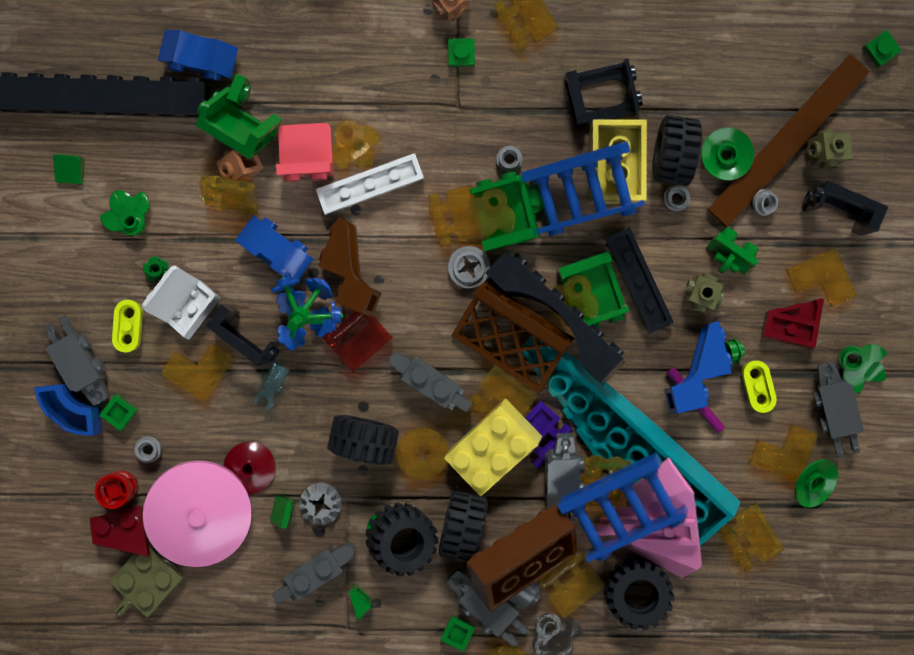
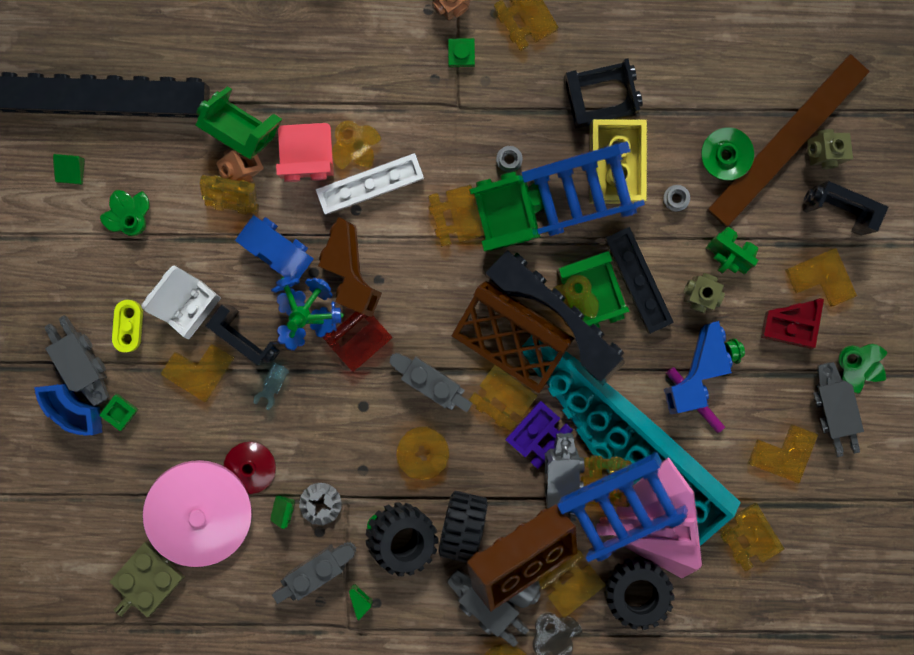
(116, 489): red wheel -> none
(121, 531): dark red wing -> none
(140, 449): light grey plate -> none
(149, 266): green plate -> none
(197, 54): blue brick -> none
(239, 90): green plate -> none
(363, 439): black tyre -> none
(457, 633): green plate -> none
(472, 254): light grey gear -> none
(490, 217): clear yellow plate -> none
(493, 447): light yellow brick -> none
(677, 150): black tyre -> none
(760, 385): neon yellow plate -> none
(765, 202): light grey plate -> none
(816, 483): green dish -> none
(882, 48): green plate -> none

